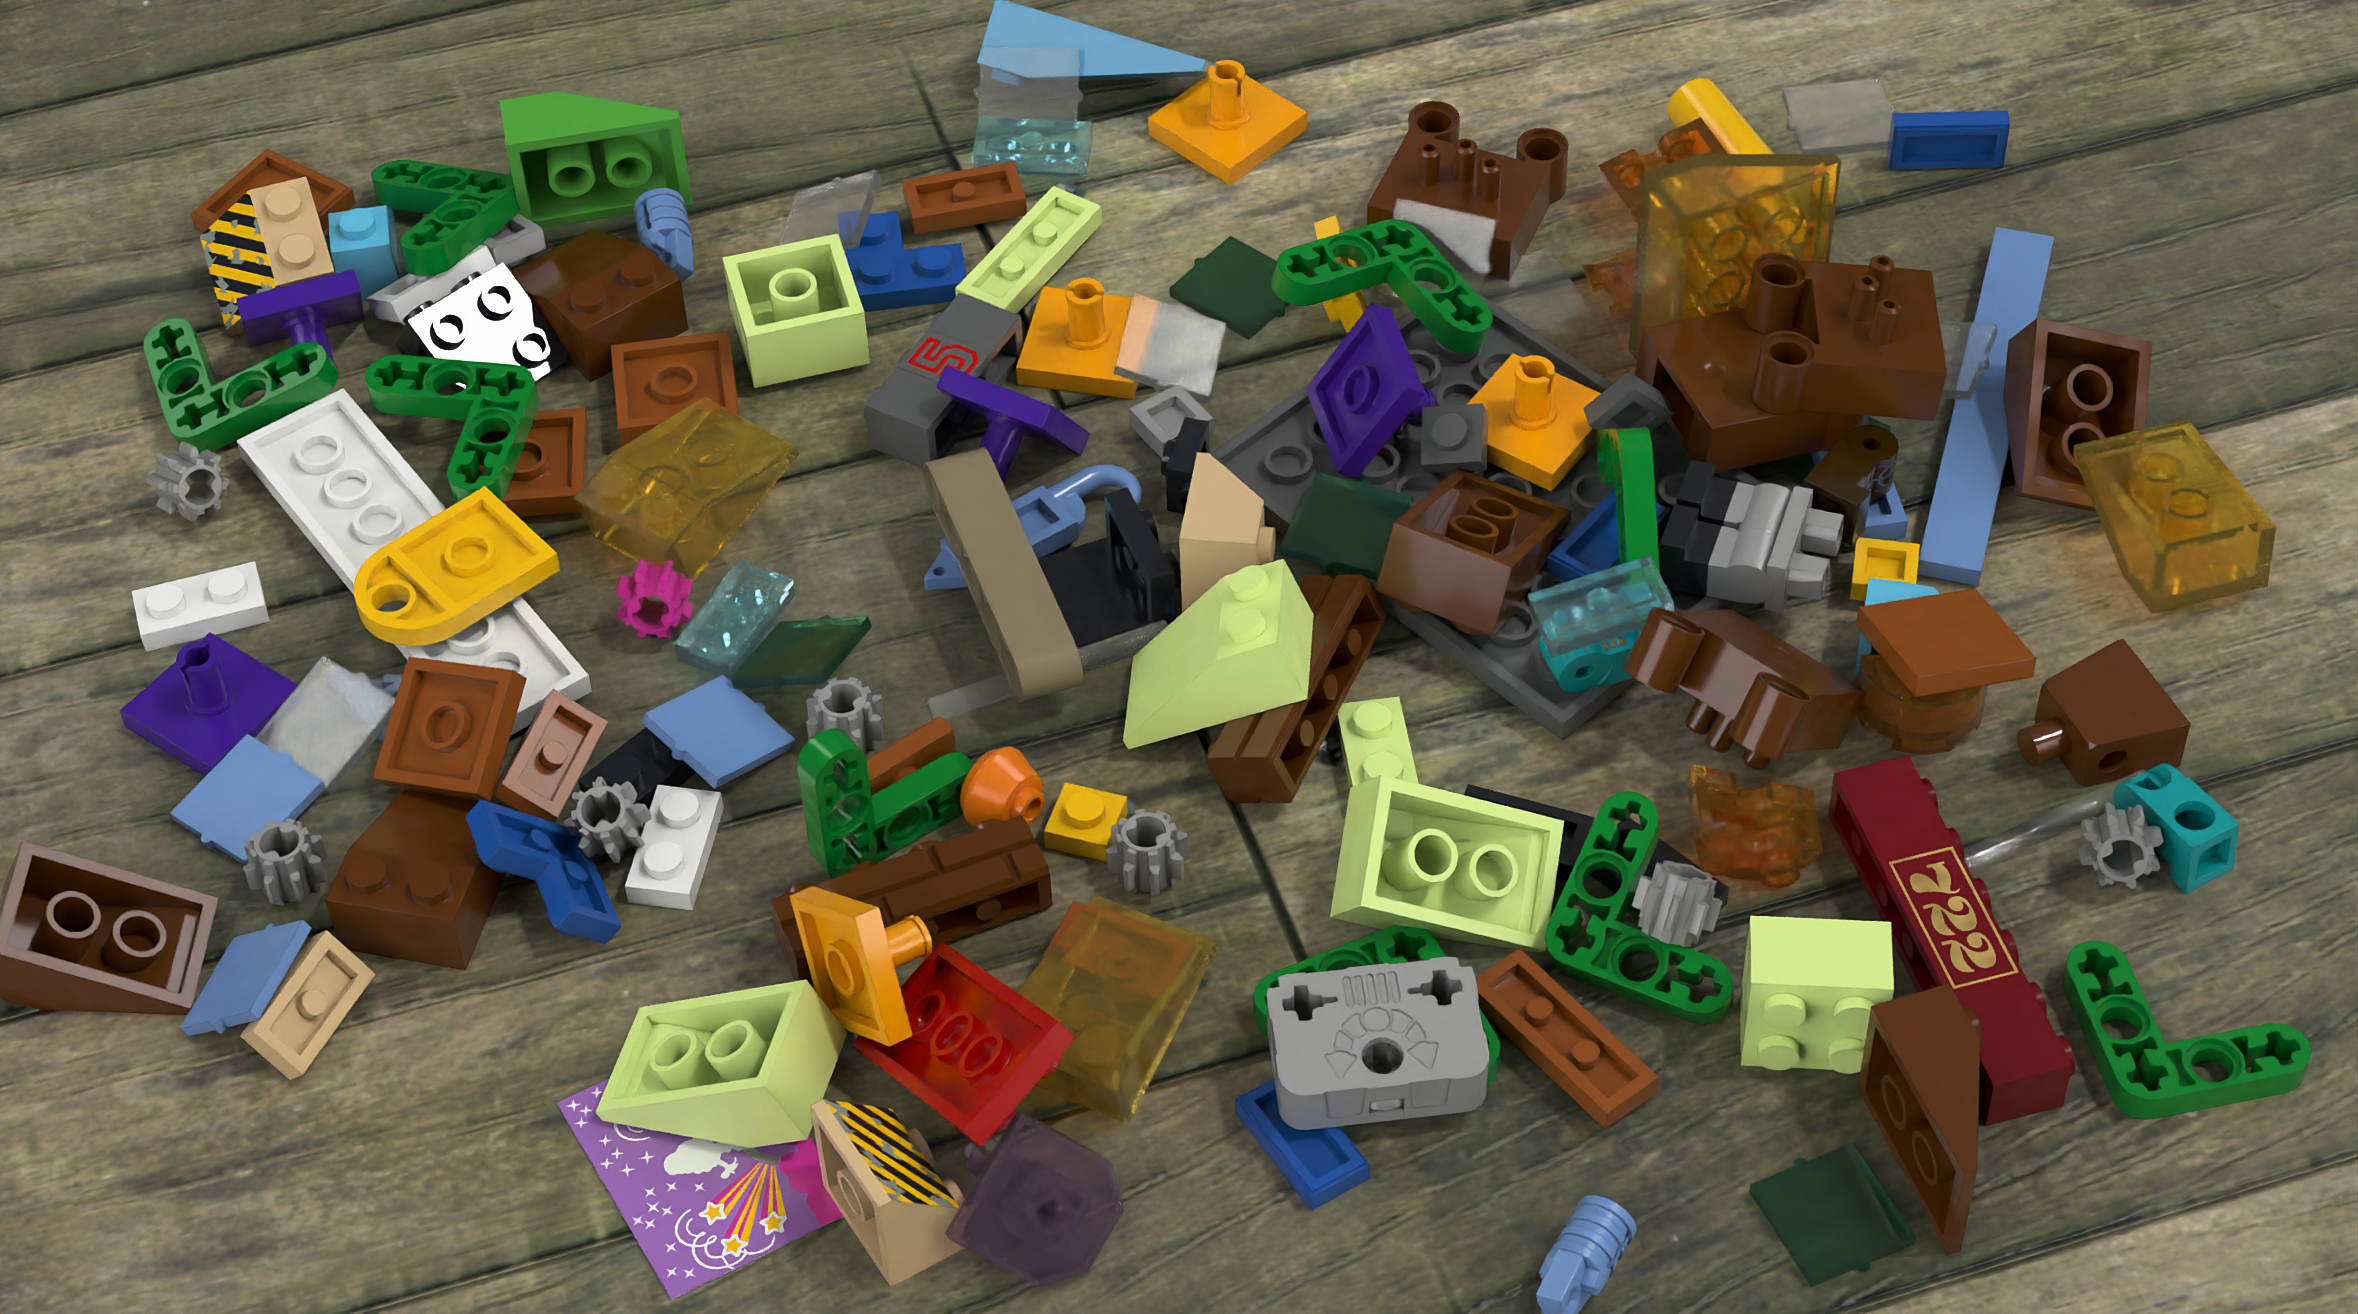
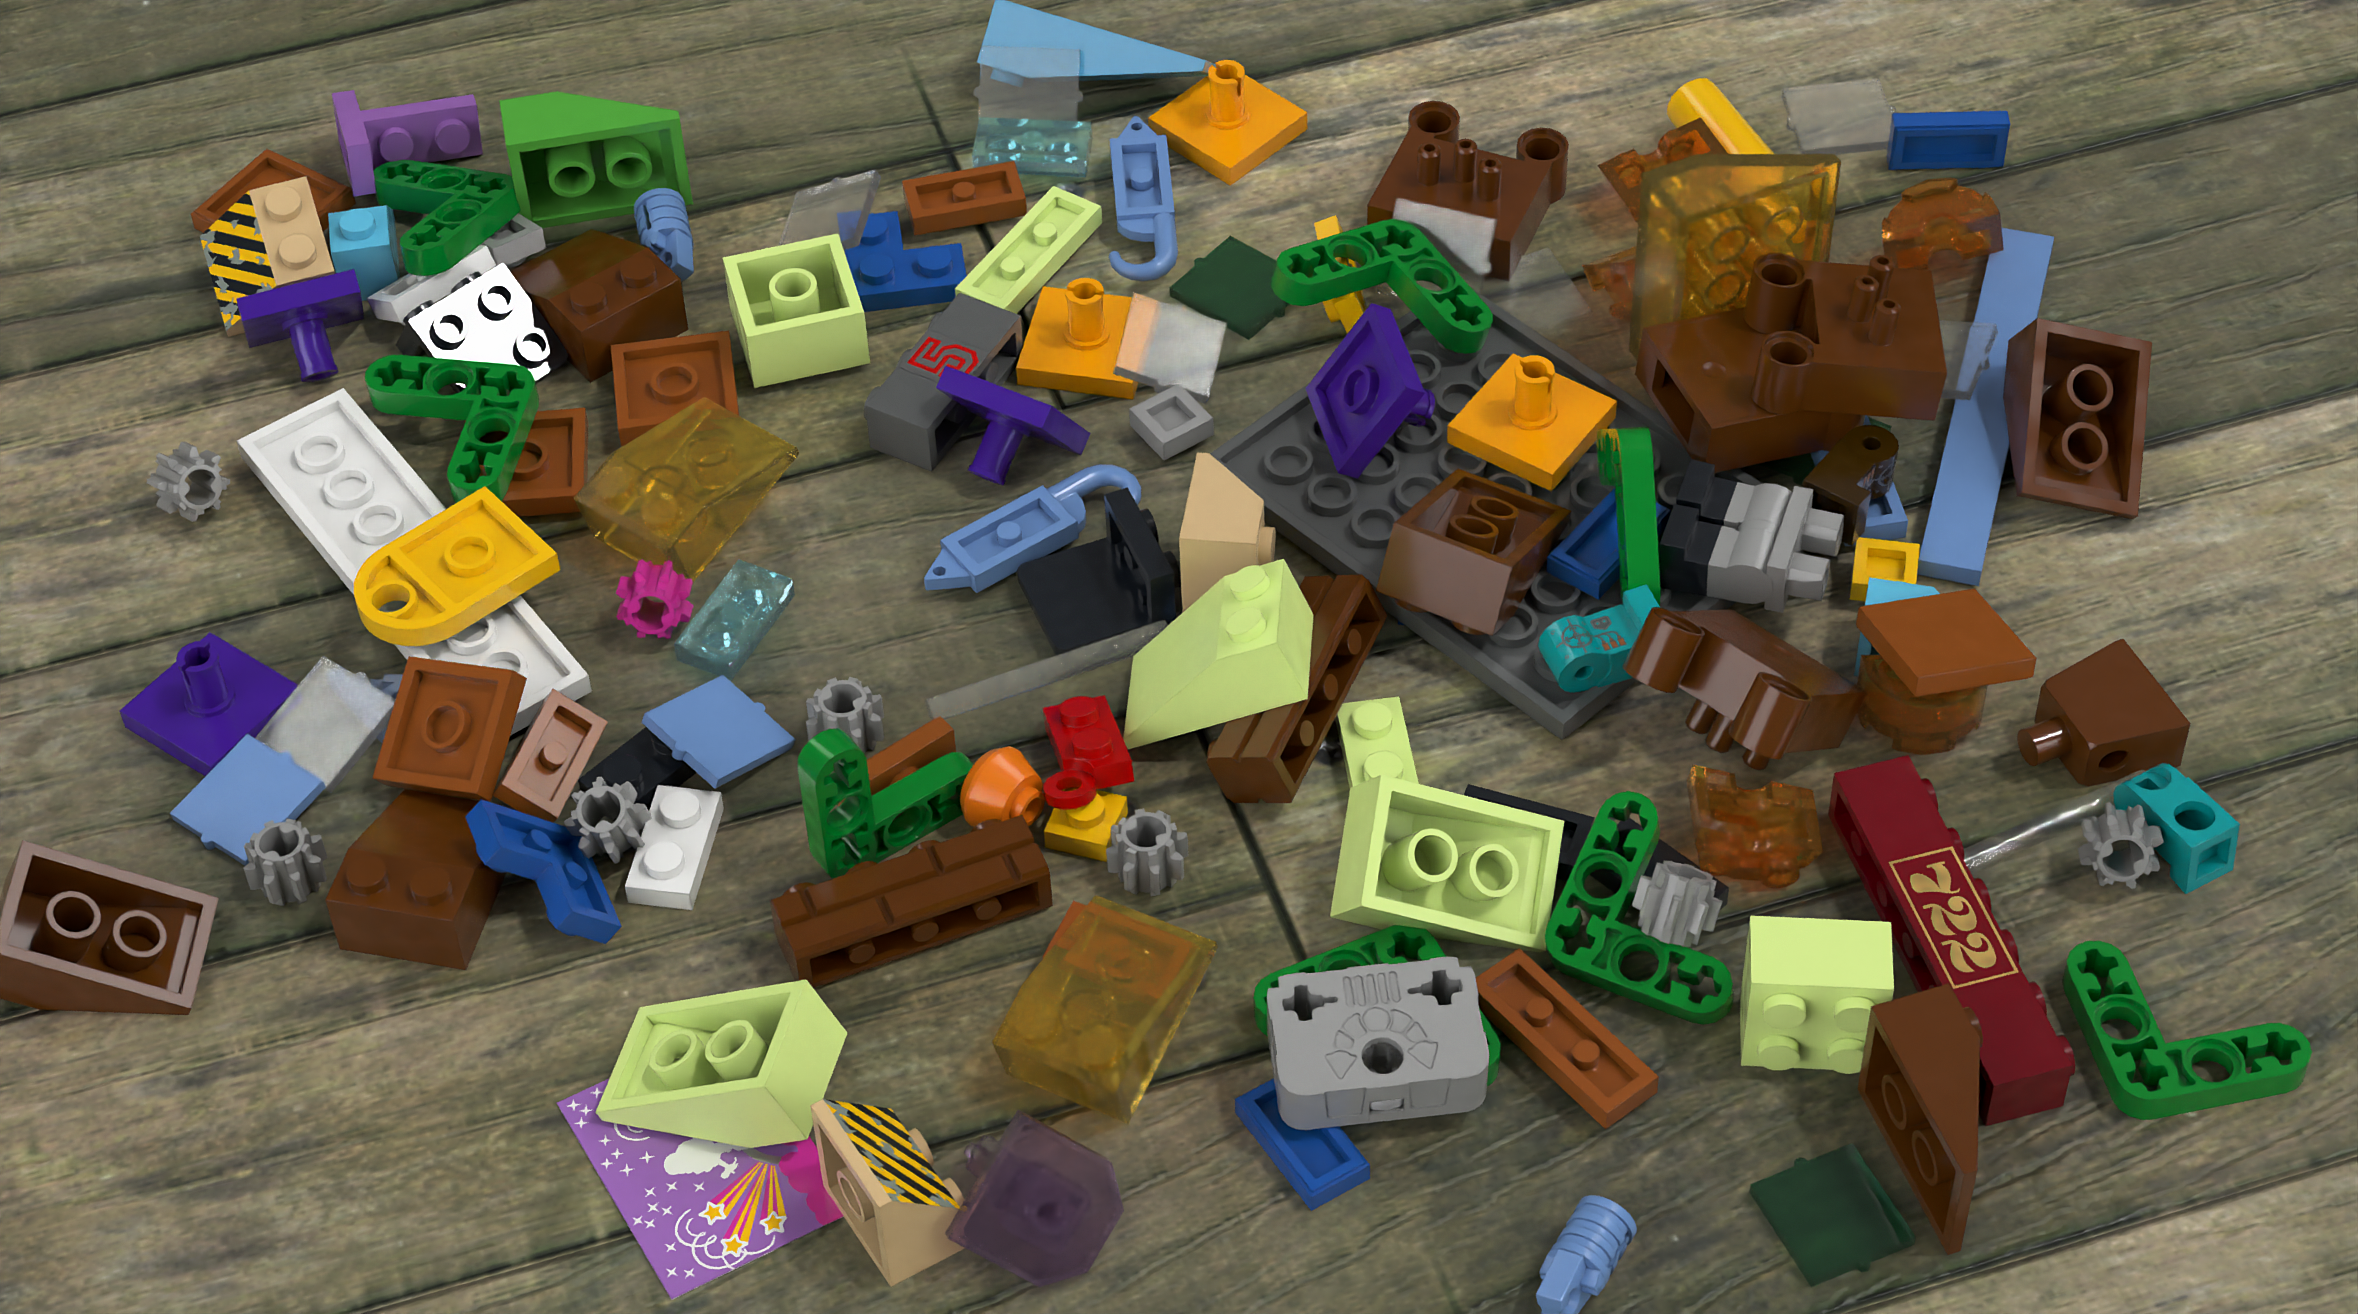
(200, 605): white plate -> none
(209, 399): green beam -> none
(246, 978): medium blue piece -> none
(308, 1005): tan plate -> none
(403, 132): none -> medium lavender bracket
(801, 652): clear green piece -> none
(856, 961): light orange tile -> none
(971, 1044): red plate -> none
(1003, 574): dark tan beam -> none
(1086, 749): none -> red hinge
(1143, 199): none -> medium blue plate
(1179, 461): black bracket -> none
(1344, 525): clear green piece -> none
(1454, 438): dark grey plate -> none
(1598, 605): clear light blue plate -> none
(1629, 404): dark grey plate -> none
(1938, 218): none -> clear orange cylinder
(2176, 516): clear yellow slope -> none

